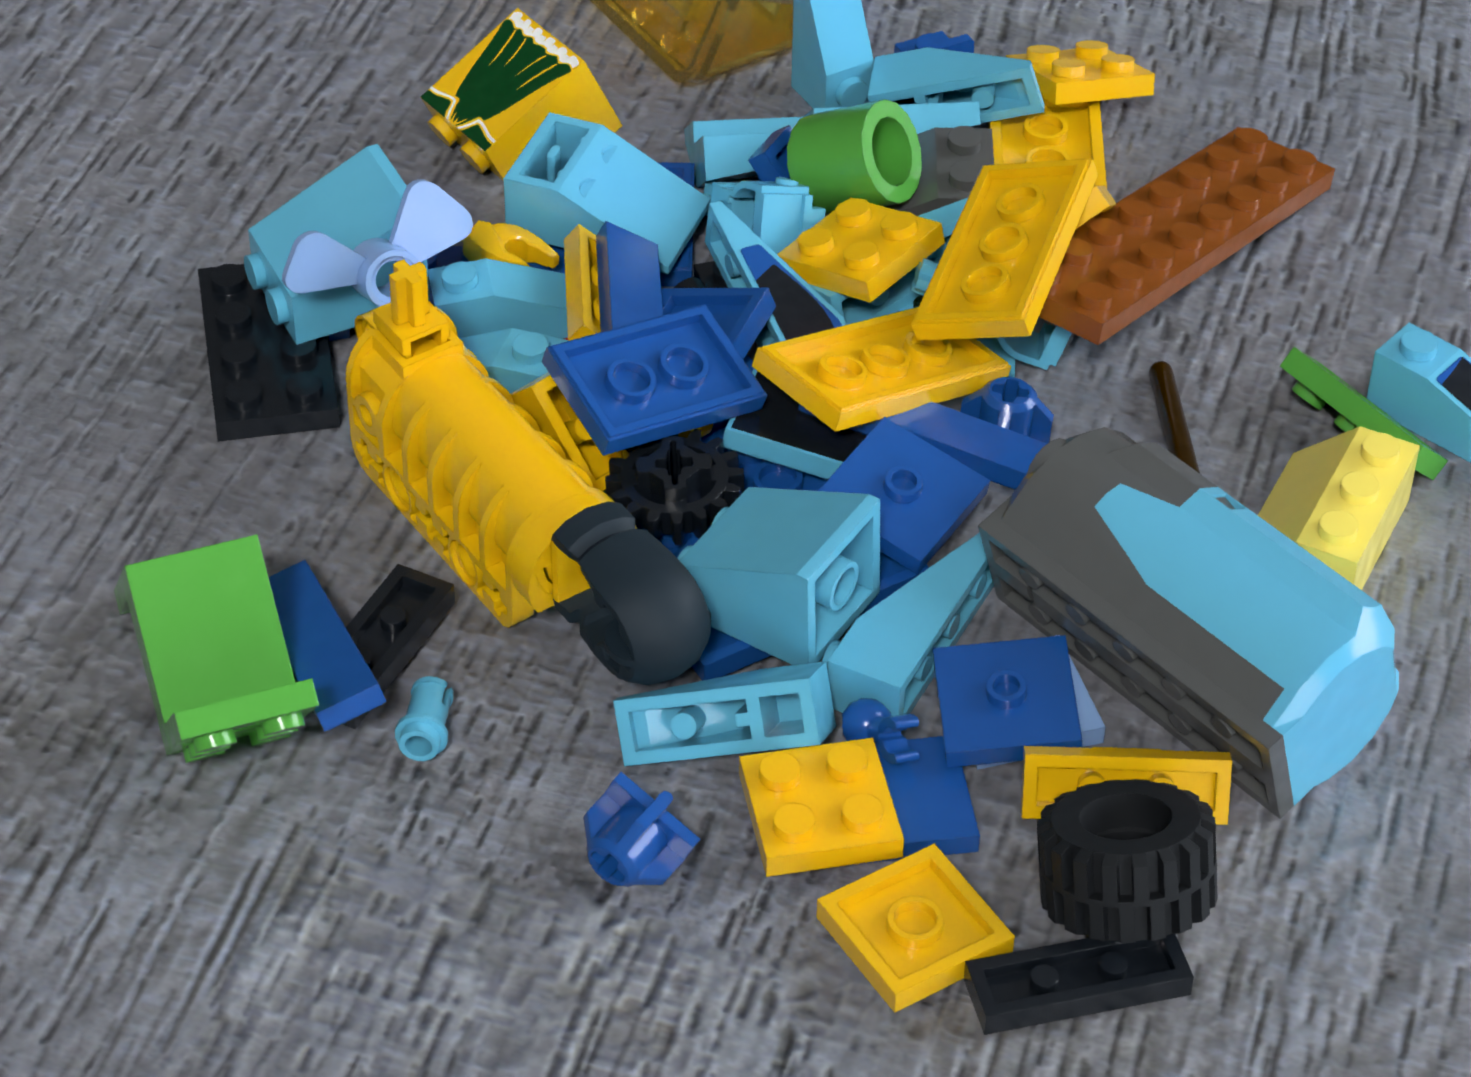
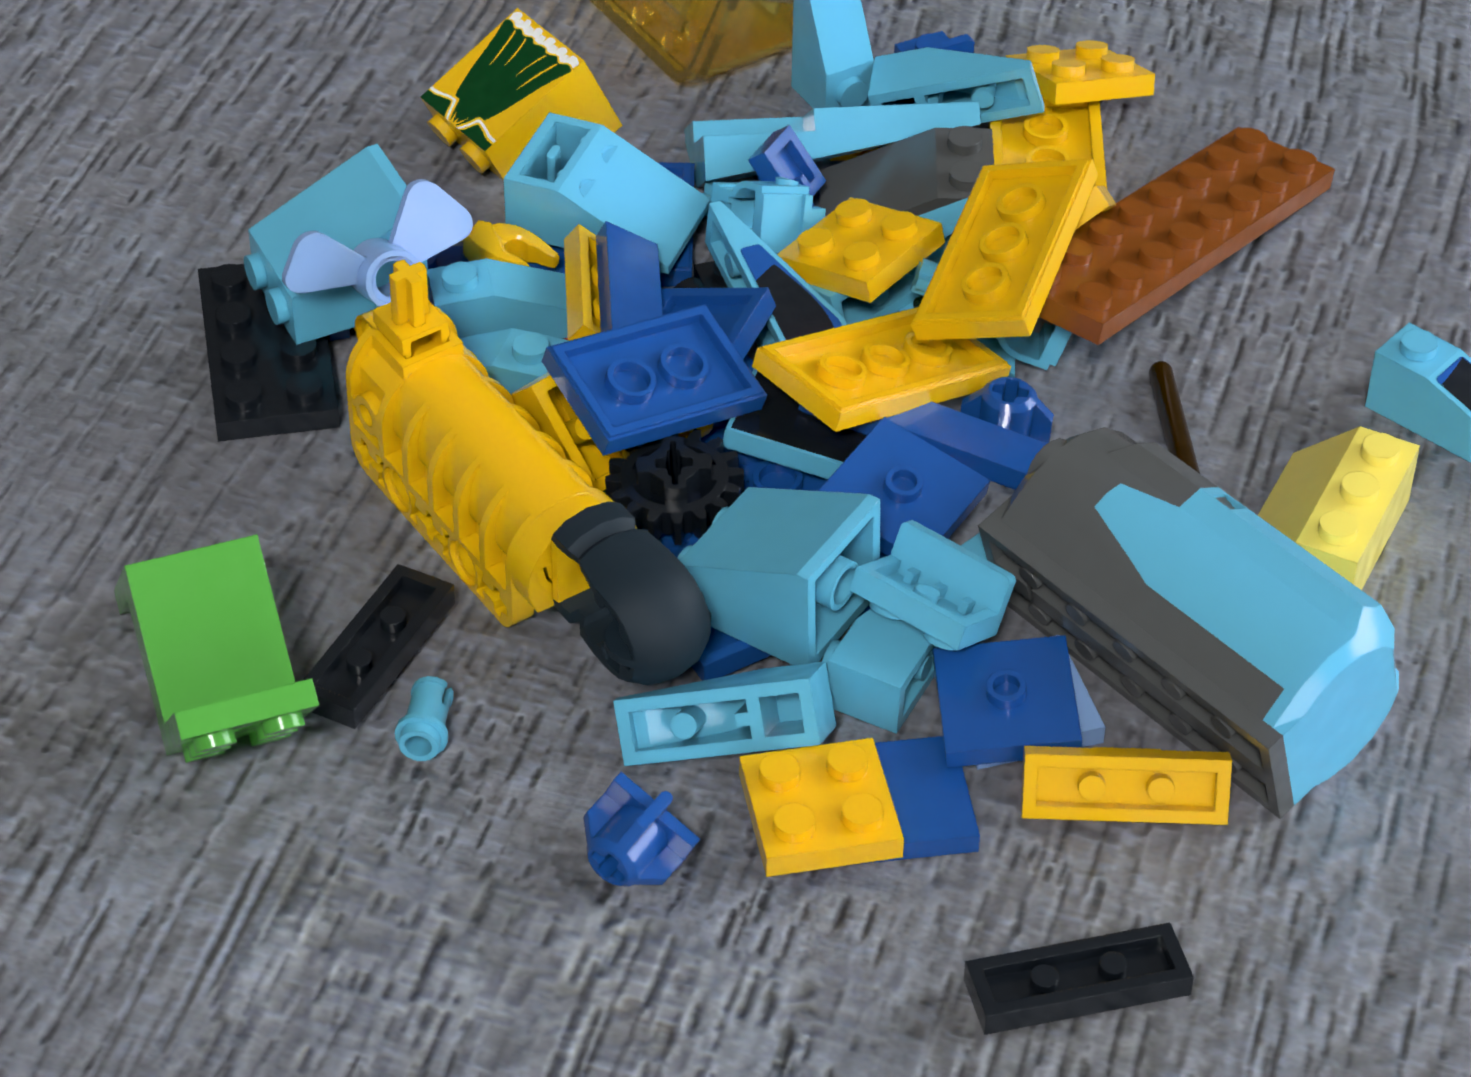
(322, 648): blue tile -> none
(856, 153): bright green piece -> none
(872, 719): blue arm -> none
(913, 926): yellow plate -> none
(936, 588): none -> medium azure bracket
(1127, 860): black tyre -> none
(1322, 386): bright green plate -> none

